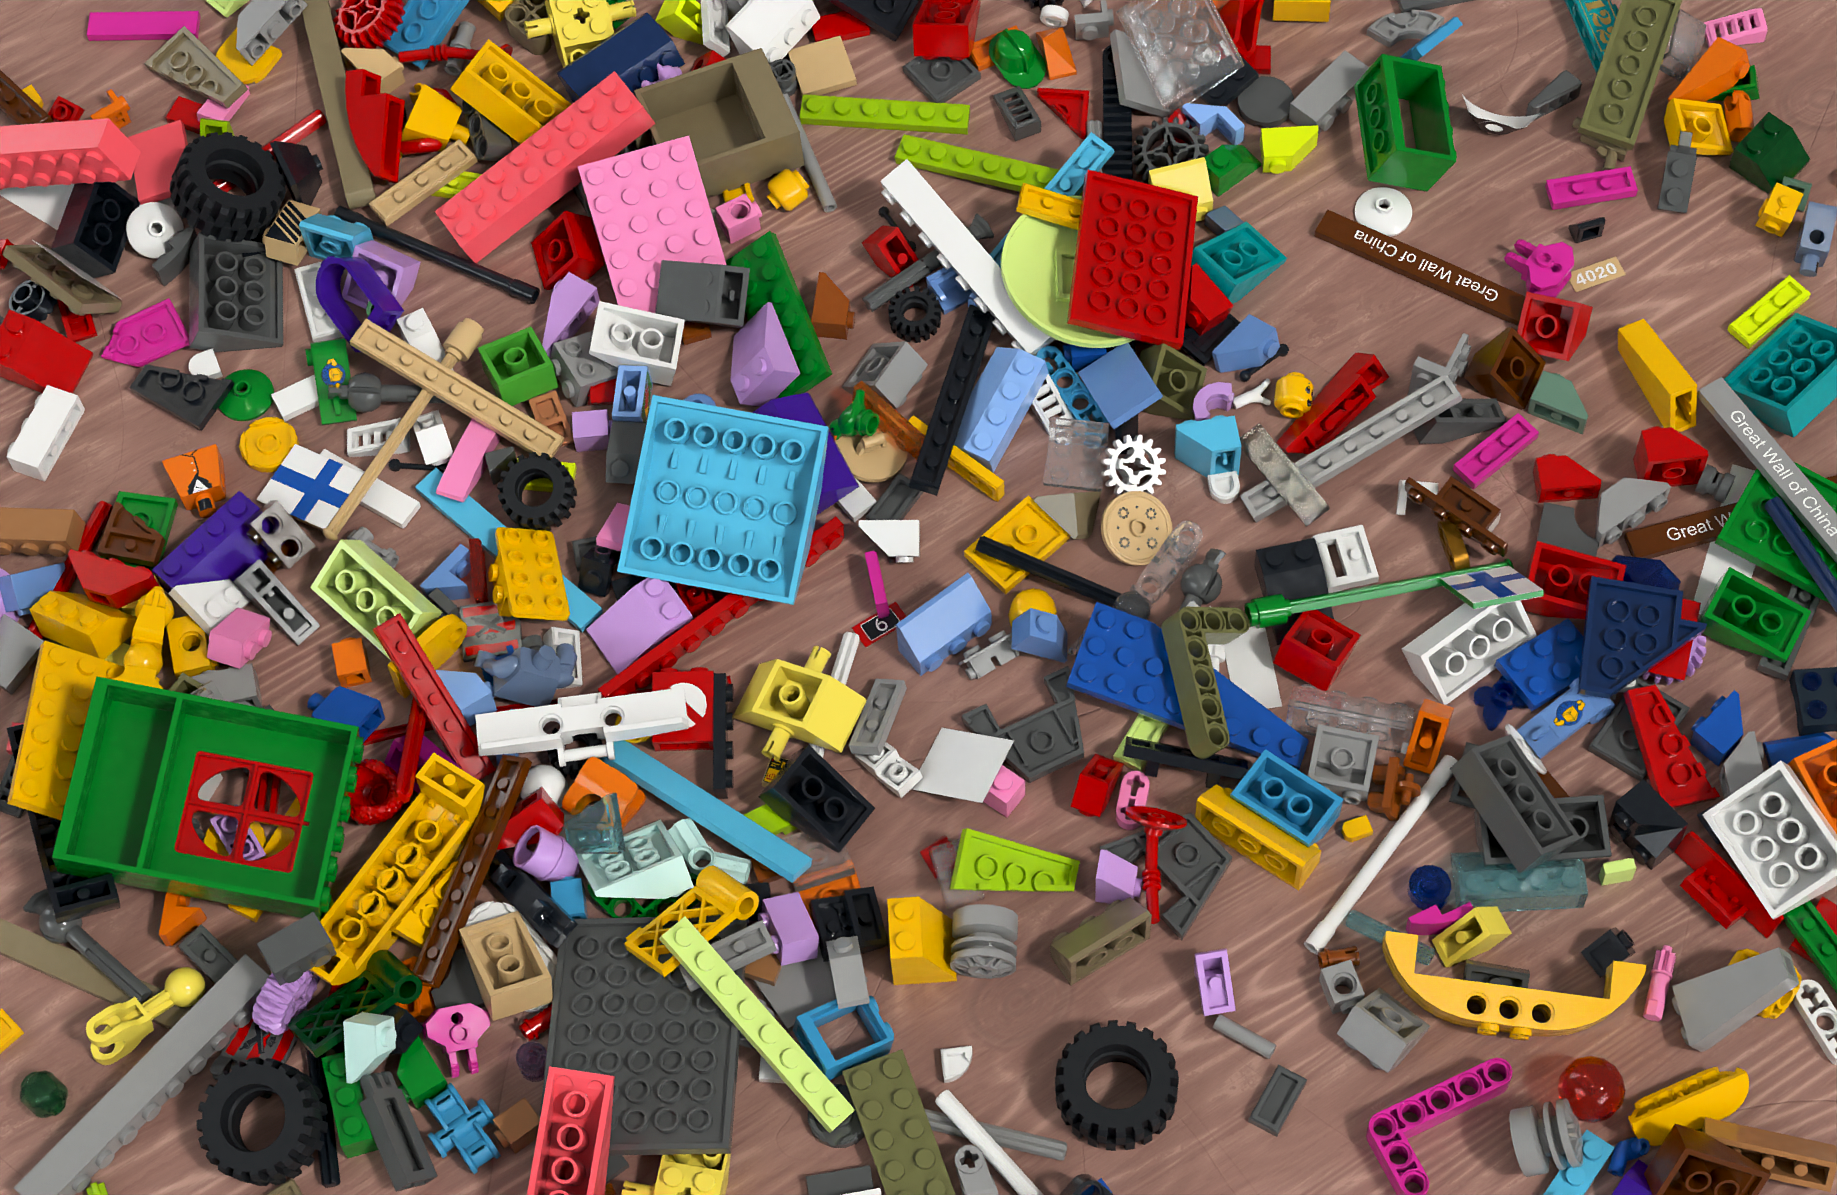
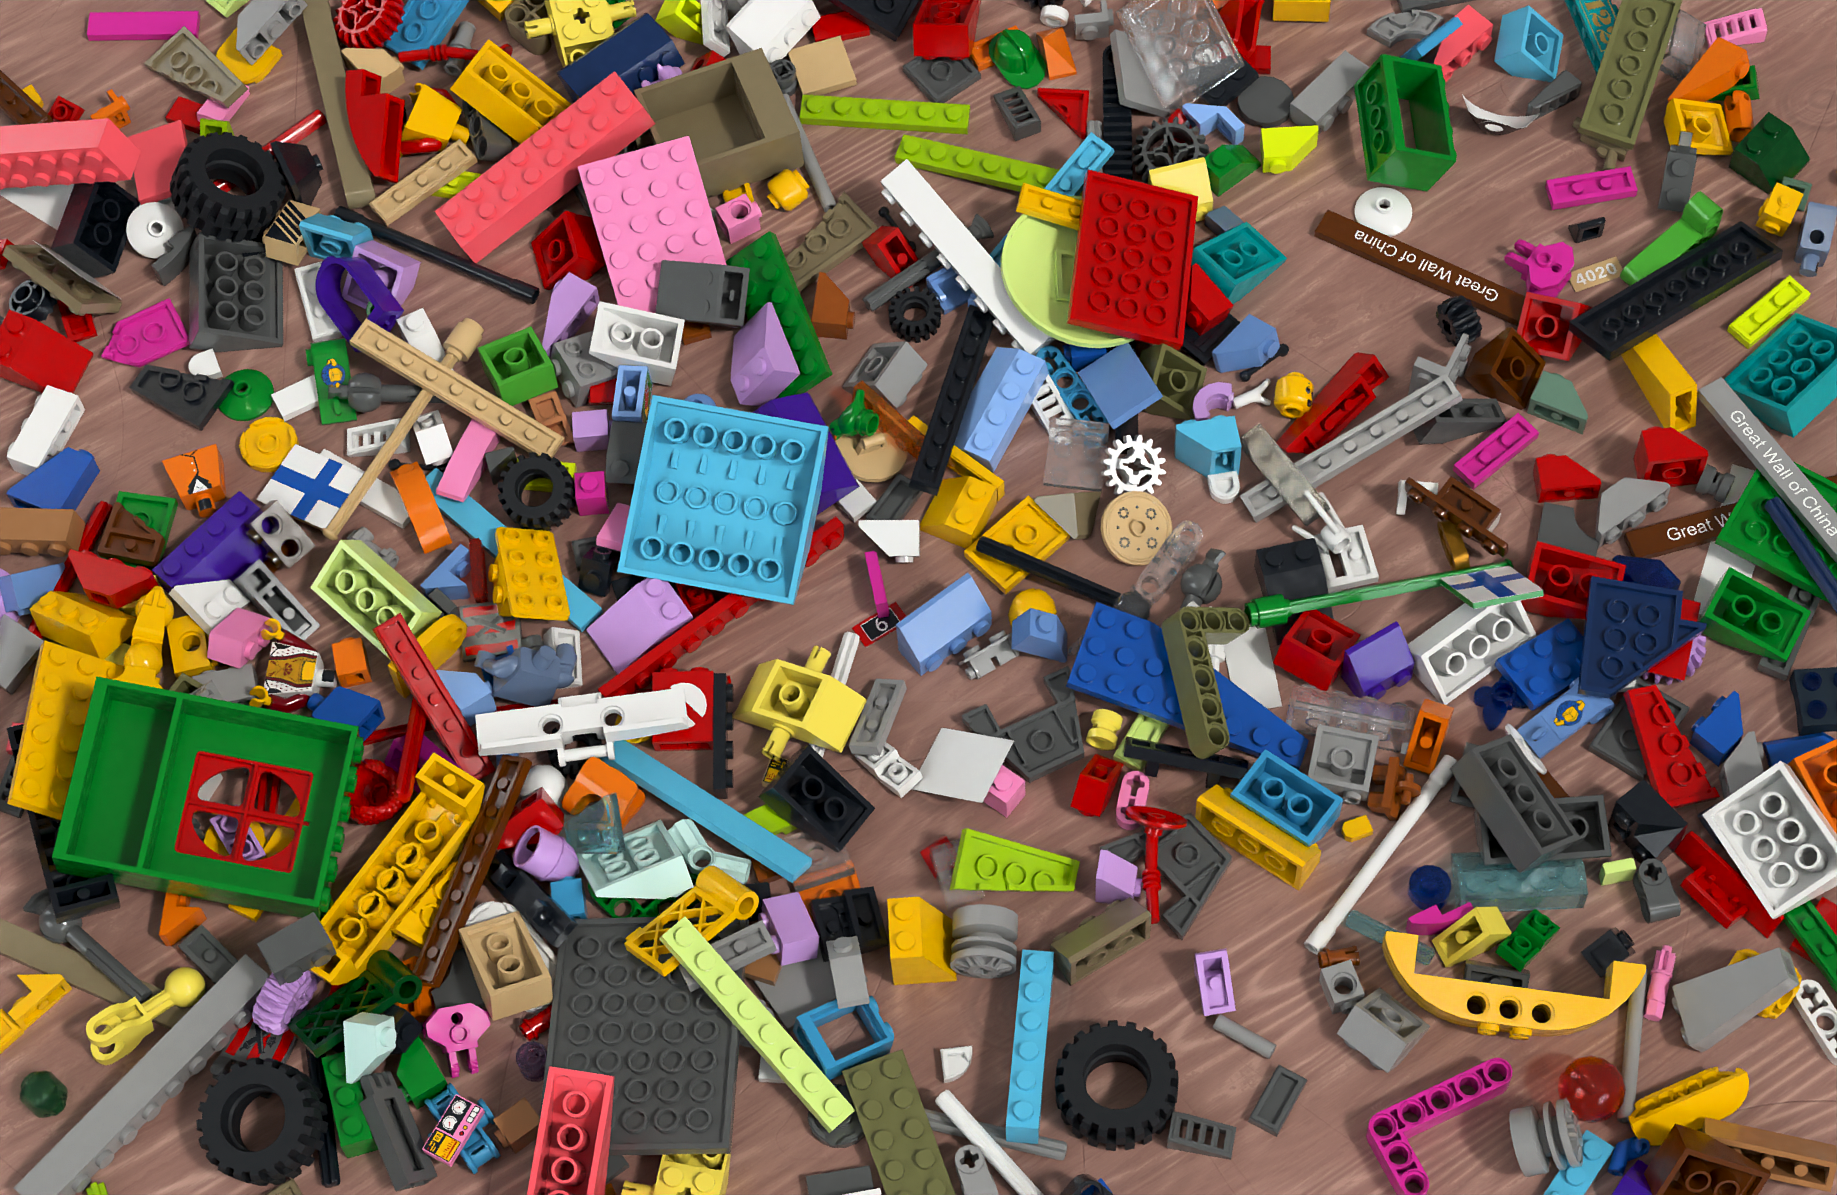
(45, 992): none -> yellow slope
(57, 483): none -> blue slope
(292, 672): none -> torso
(421, 507): none -> orange arch
(453, 1130): none -> tile
(591, 493): none -> dark pink brick
(831, 242): none -> dark tan wing
(960, 510): none -> yellow slope
(1029, 1047): none -> medium azure arch
(1104, 729): none -> light yellow wheel
(1186, 1144): none -> dark grey slope
(1334, 534): none -> white plant
(1378, 663): none -> slope
(1458, 317): none -> black gear
(1464, 42): none -> coral slope
(1527, 940): none -> green slope
(1528, 45): none -> medium azure slope
(1632, 1049): none -> light grey piece
(1656, 897): none -> dark grey piece
(1675, 290): none -> black plate
(1696, 226): none -> bright green beam

